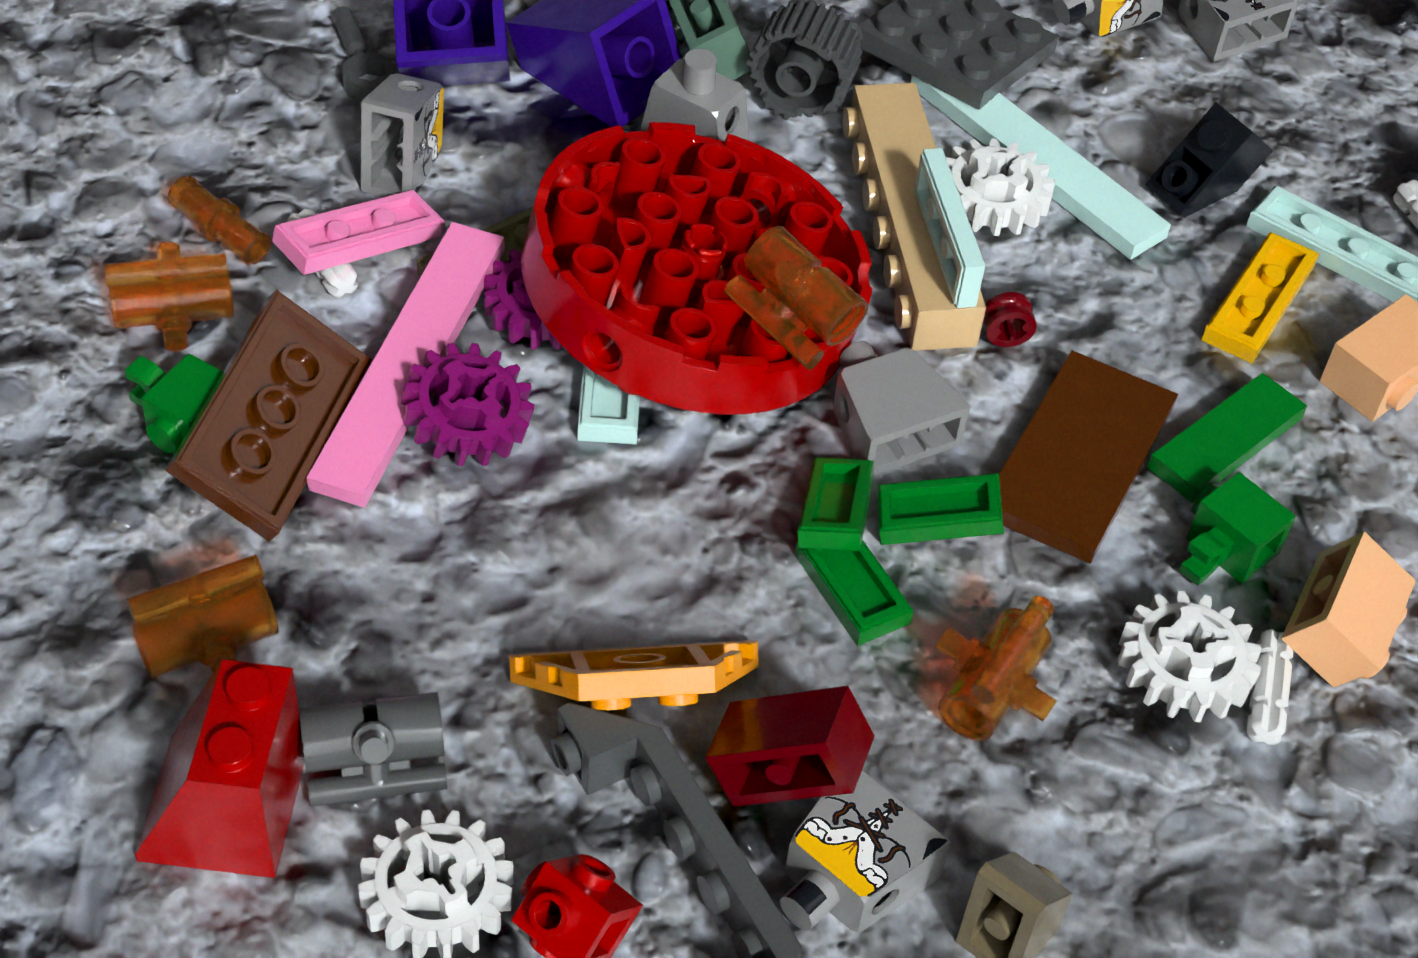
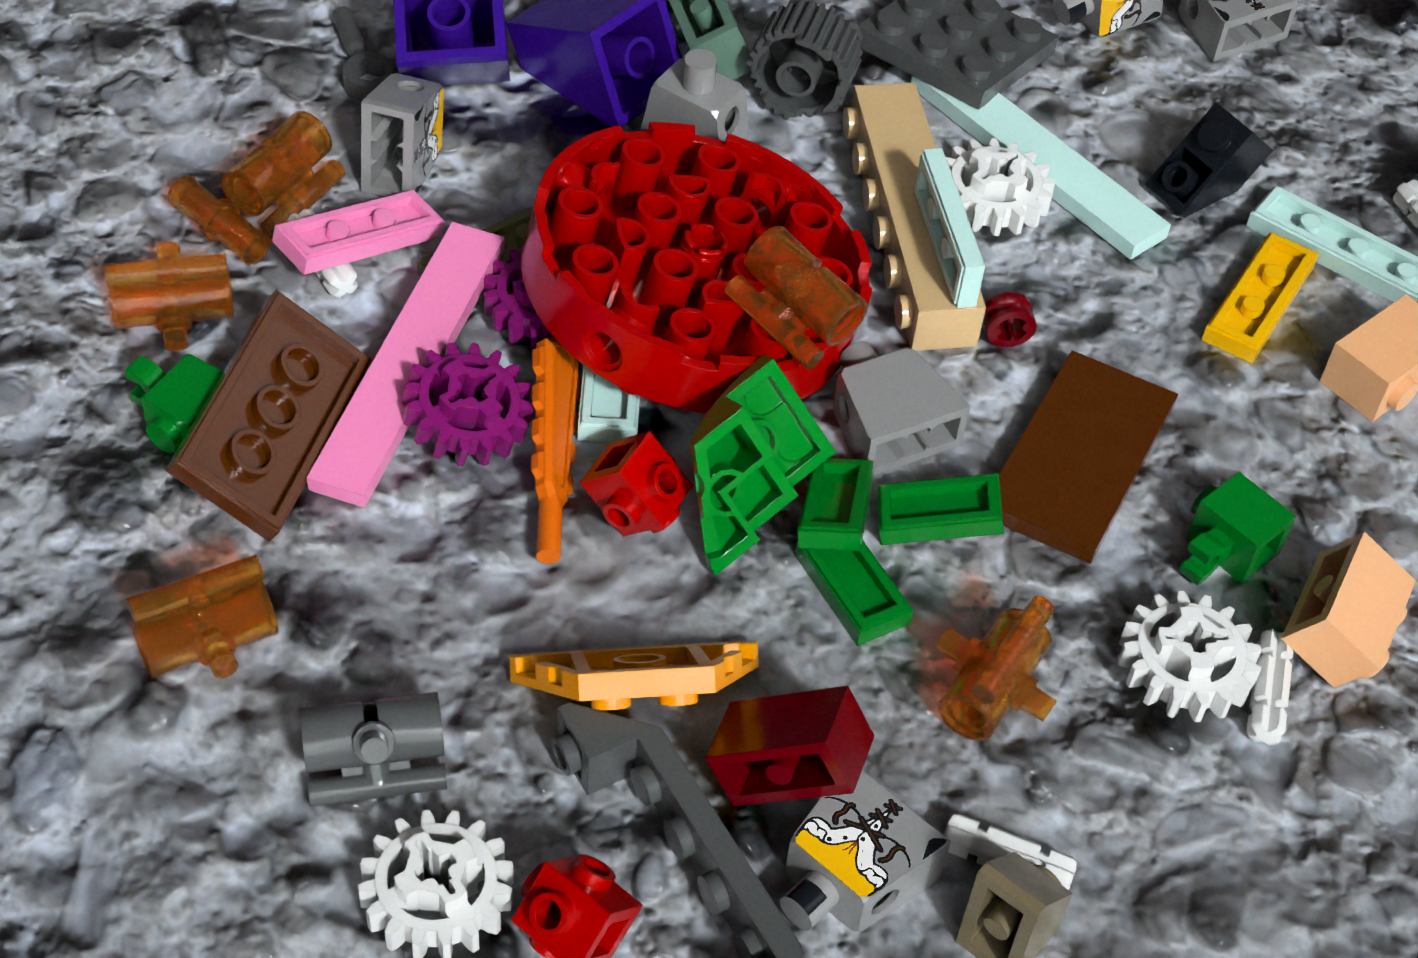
(229, 775): red slope -> none
(282, 171): none -> clear orange pin
(552, 432): none -> orange sword
(637, 485): none -> red brick
(749, 458): none -> green slope
(995, 843): none -> white axle
(1226, 436): green tile -> none

